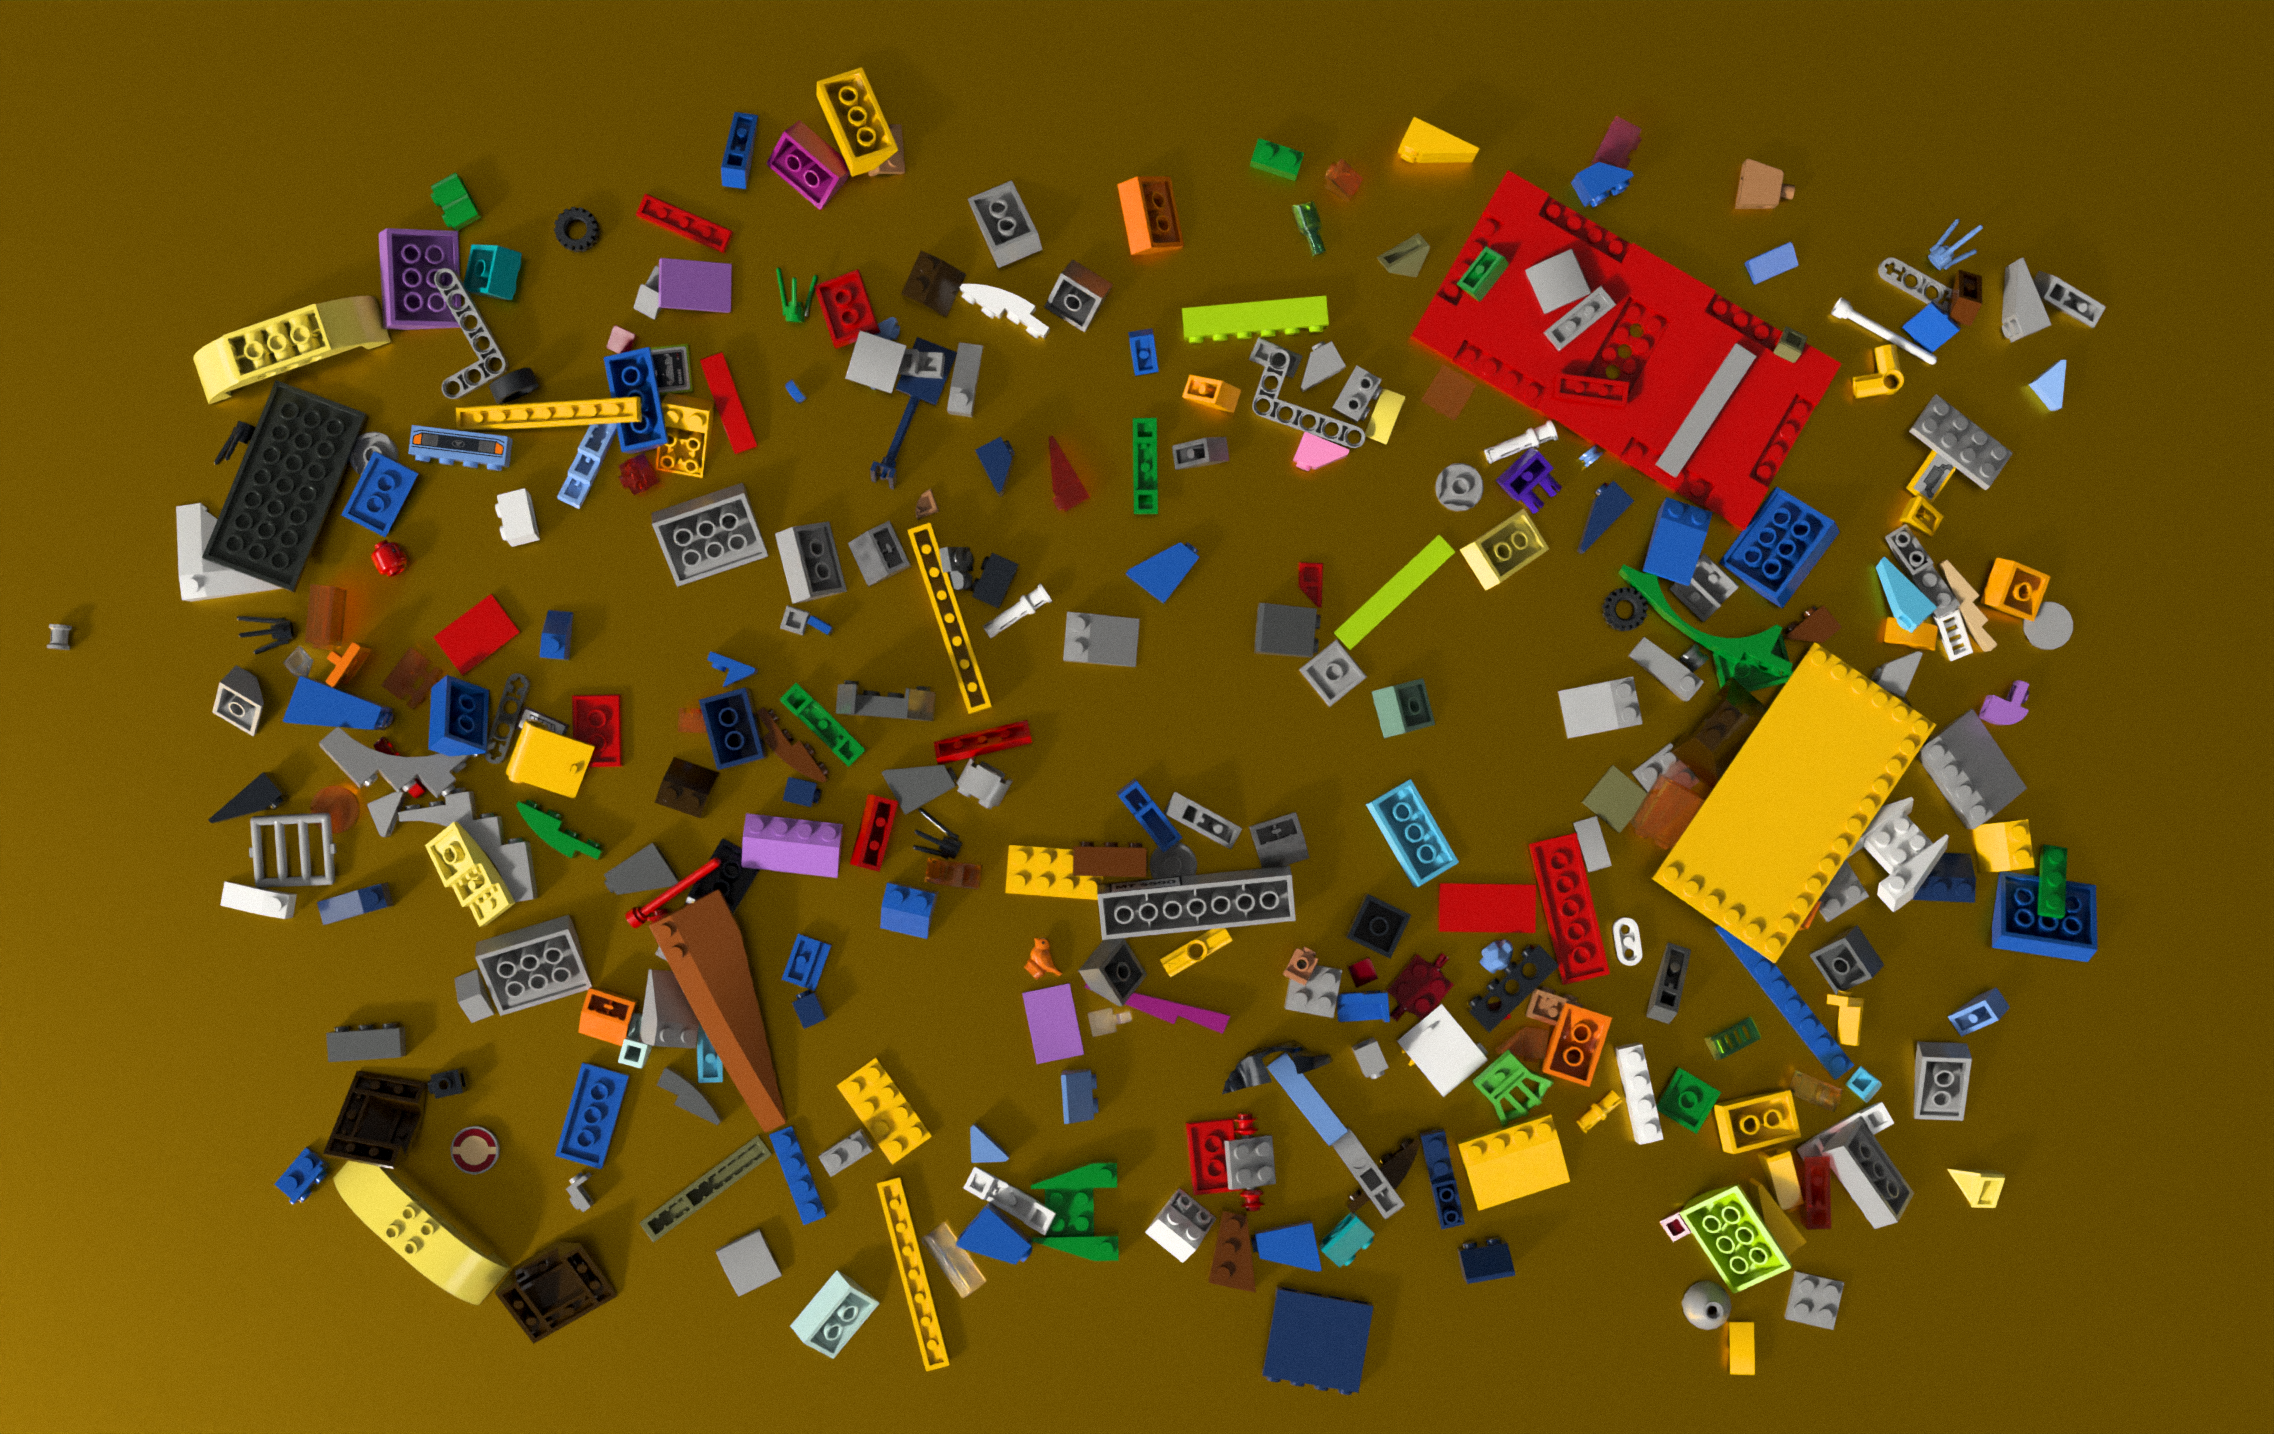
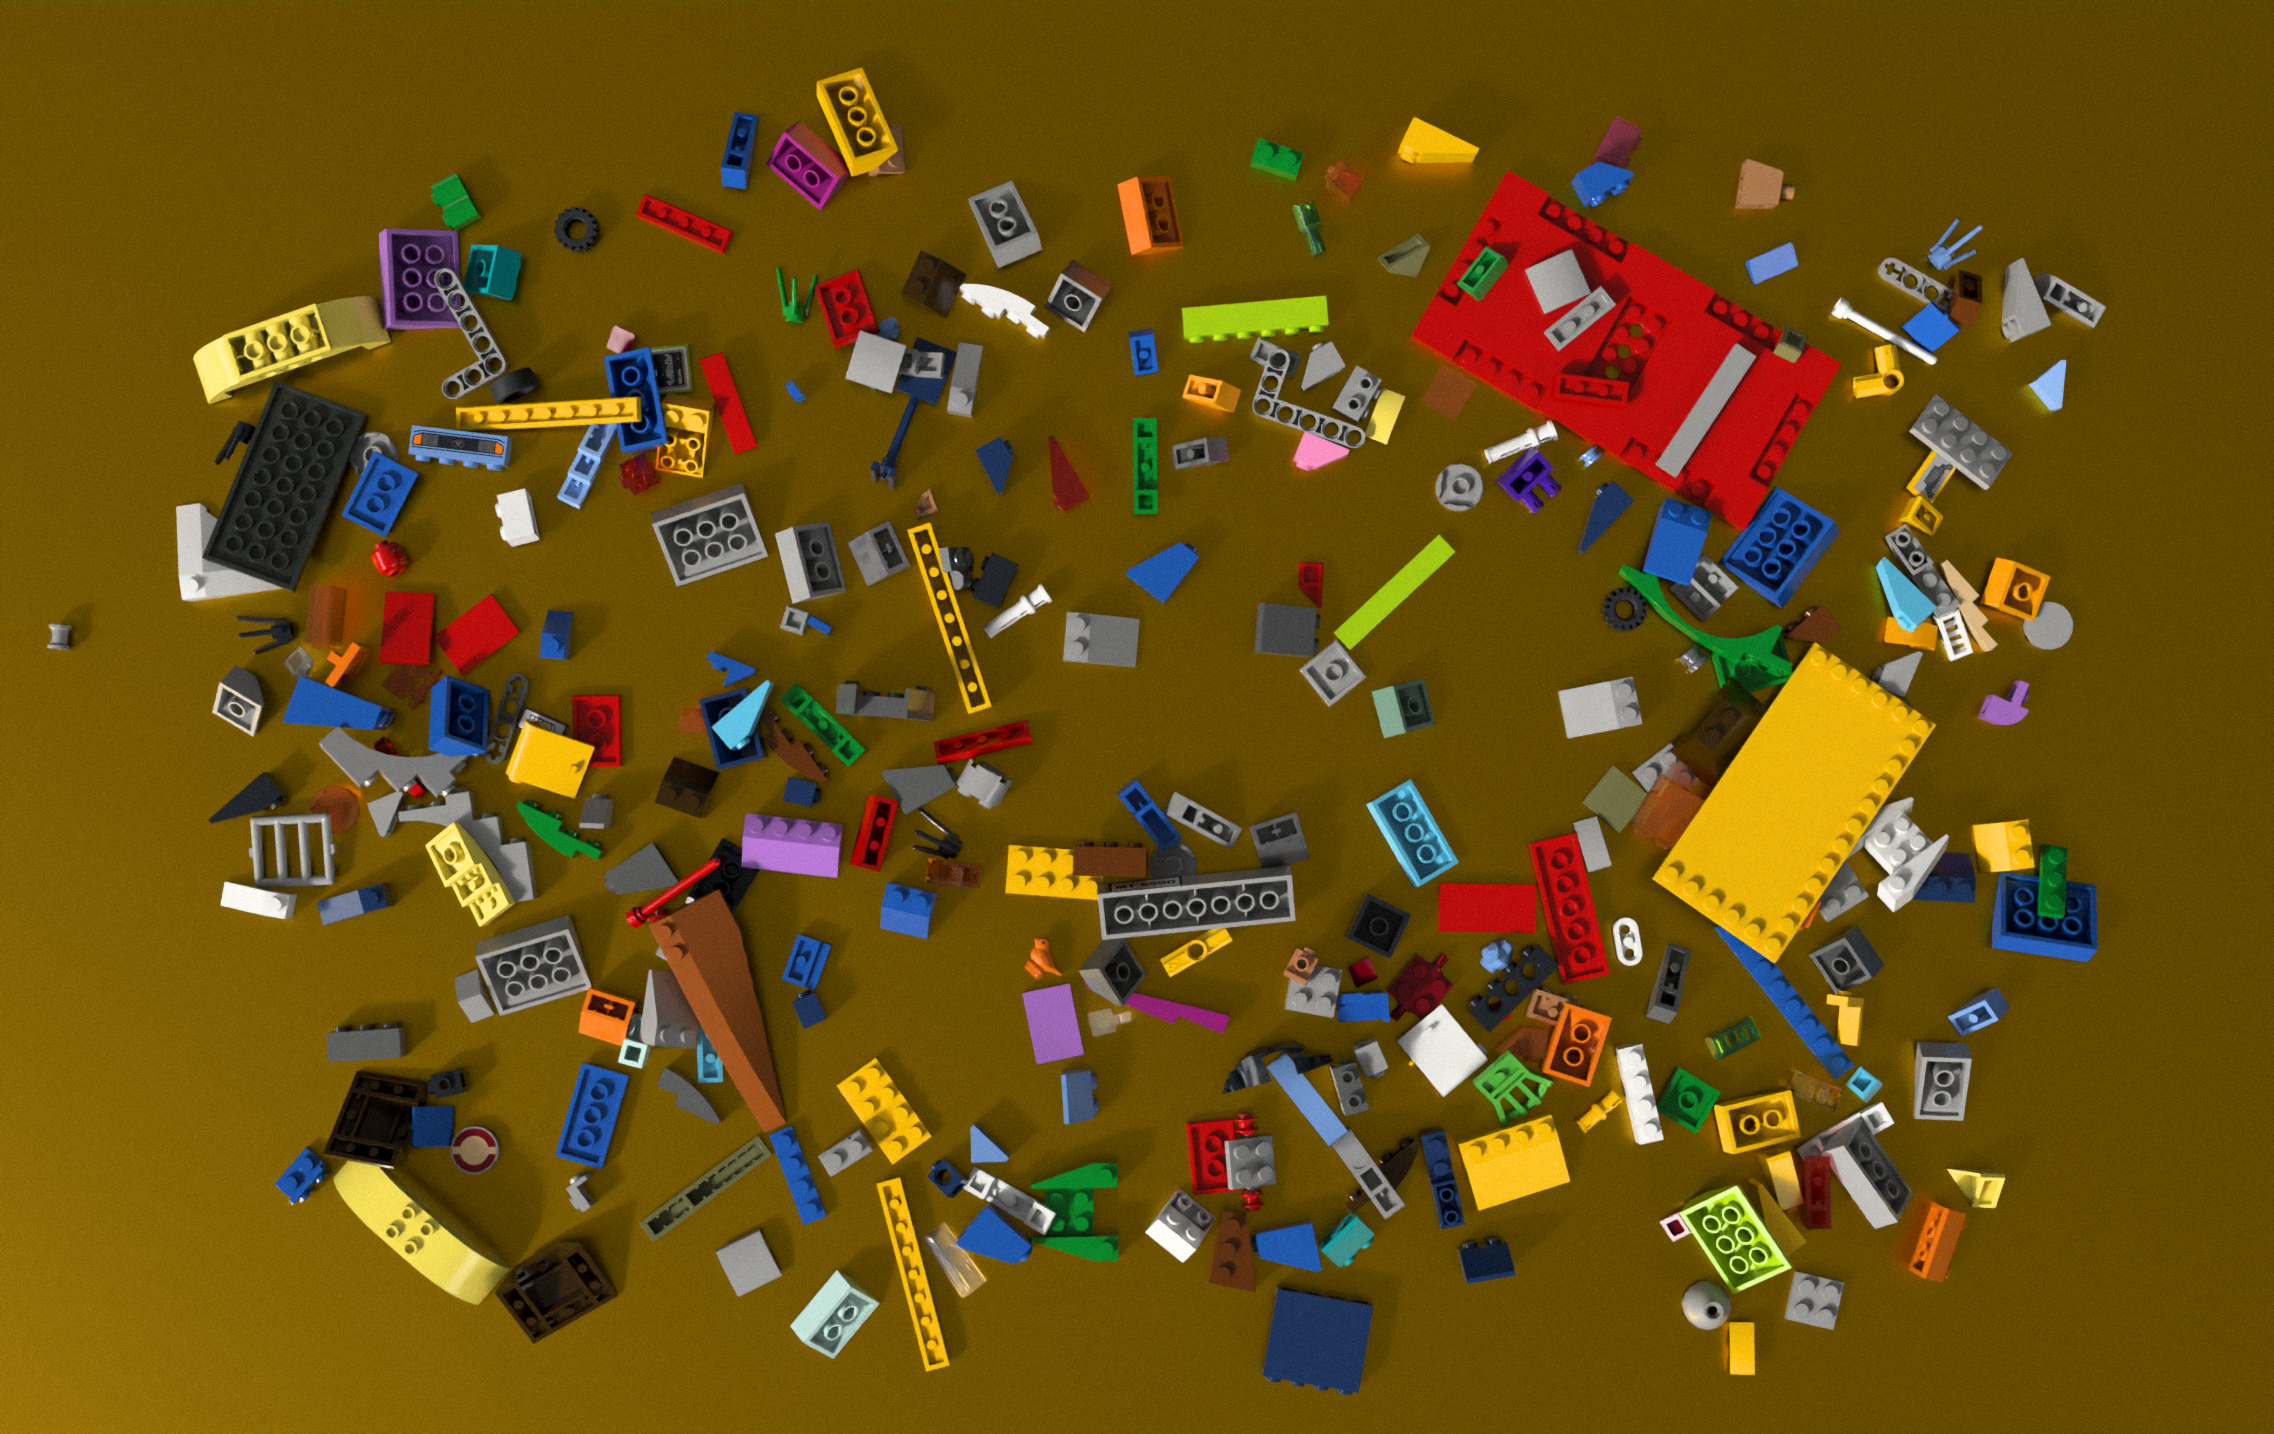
(407, 628): none -> red tile
(431, 1126): none -> blue piece
(597, 812): none -> light grey slope
(648, 296): light grey slope -> none
(694, 285): medium lavender tile -> none
(742, 719): none -> medium azure slope
(956, 1183): none -> dark blue brick
(1348, 1086): none -> dark grey panel
(1504, 549): light yellow slope -> none
(1666, 669): light grey slope -> none
(1938, 1242): none -> orange slope
(1970, 770): light grey slope -> none

